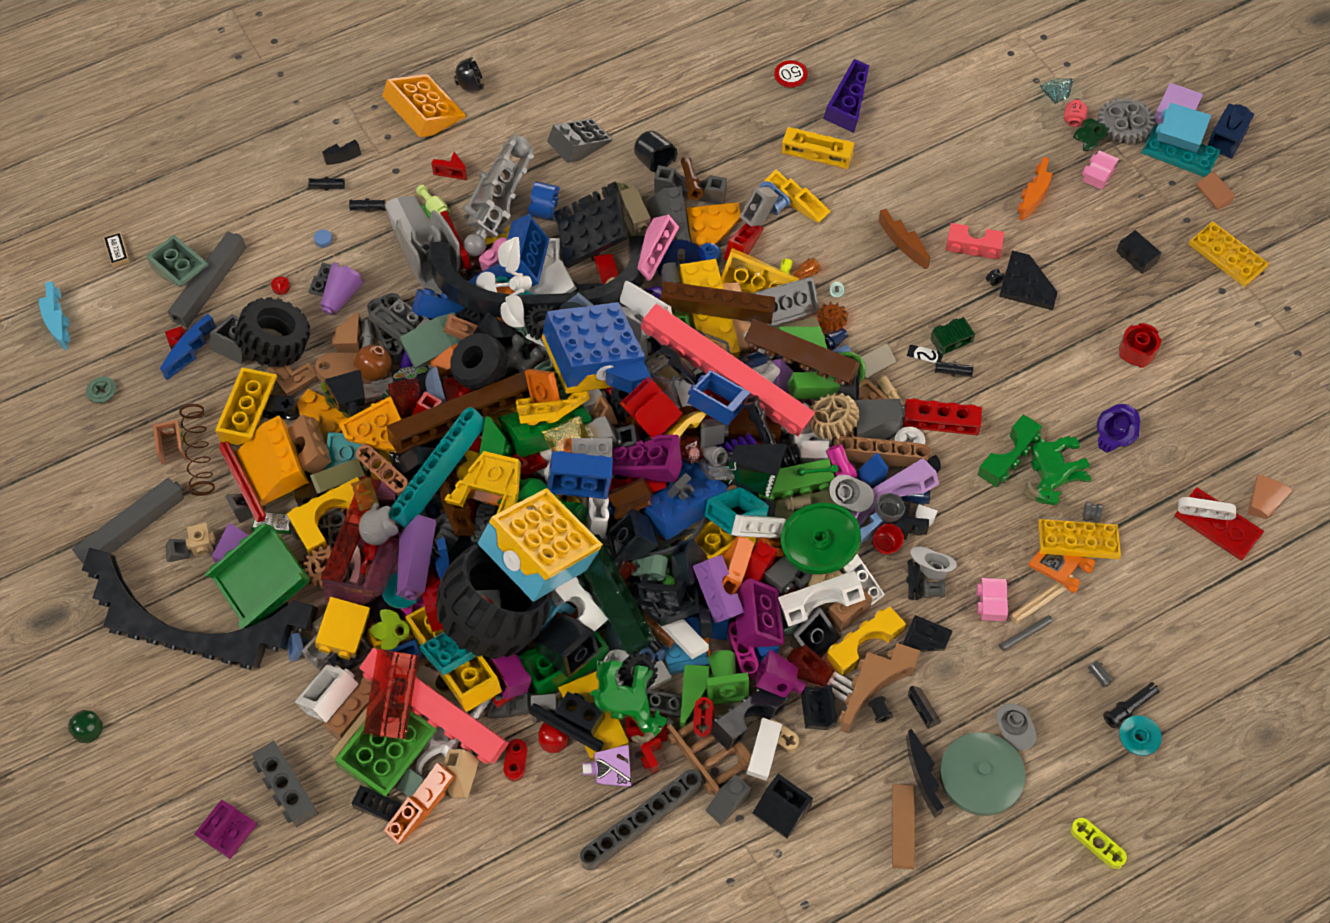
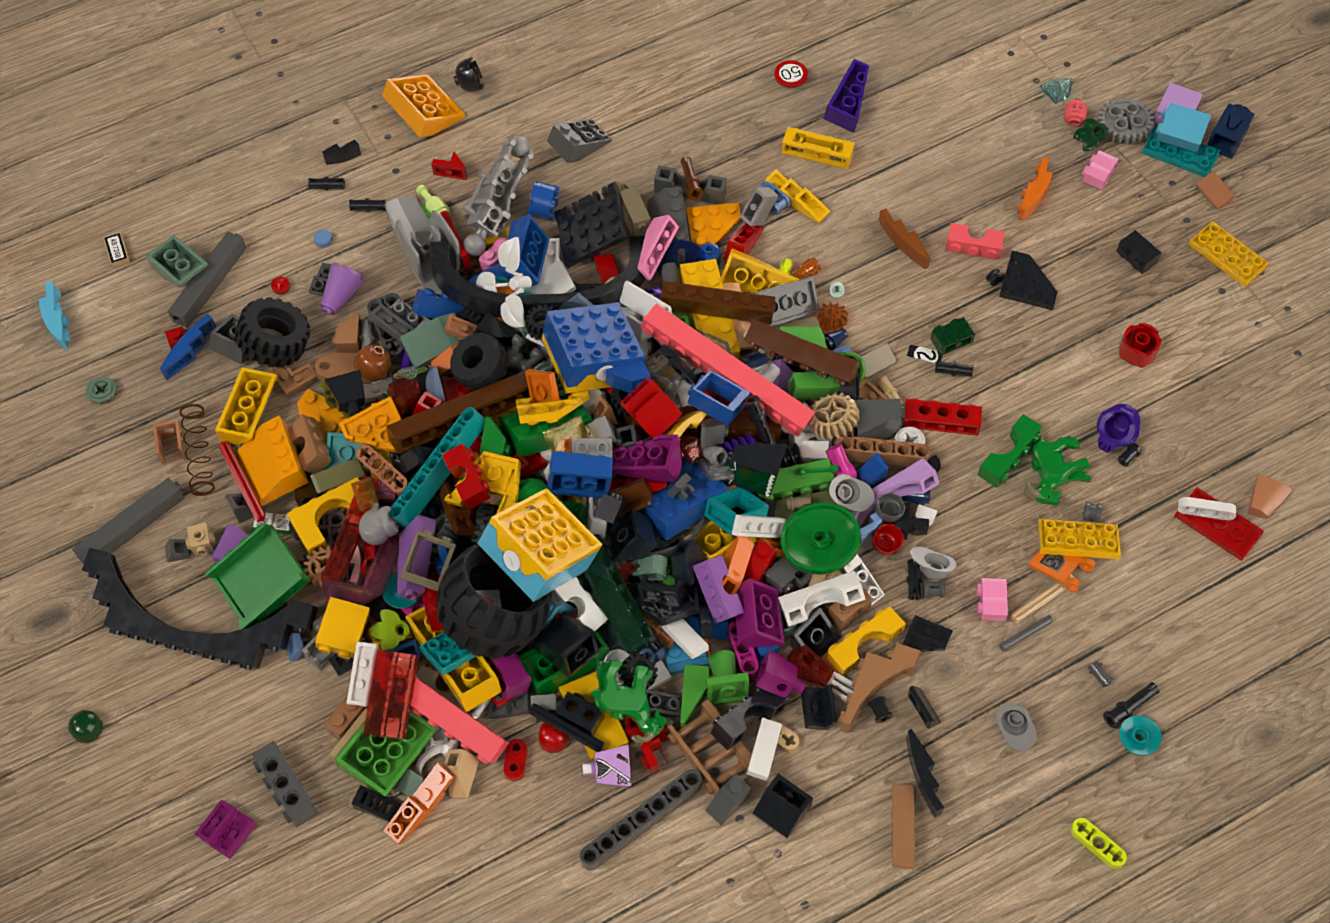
(282, 406): black piece -> none
(327, 692): white window -> none
(362, 674): none -> white tile
(427, 536): none -> dark tan window
(474, 488): none -> red arch
(610, 507): none -> black slope
(654, 150): black cylinder -> none
(699, 717): red beam -> none
(982, 774): sand green dish -> none
(1132, 451): none -> black pin

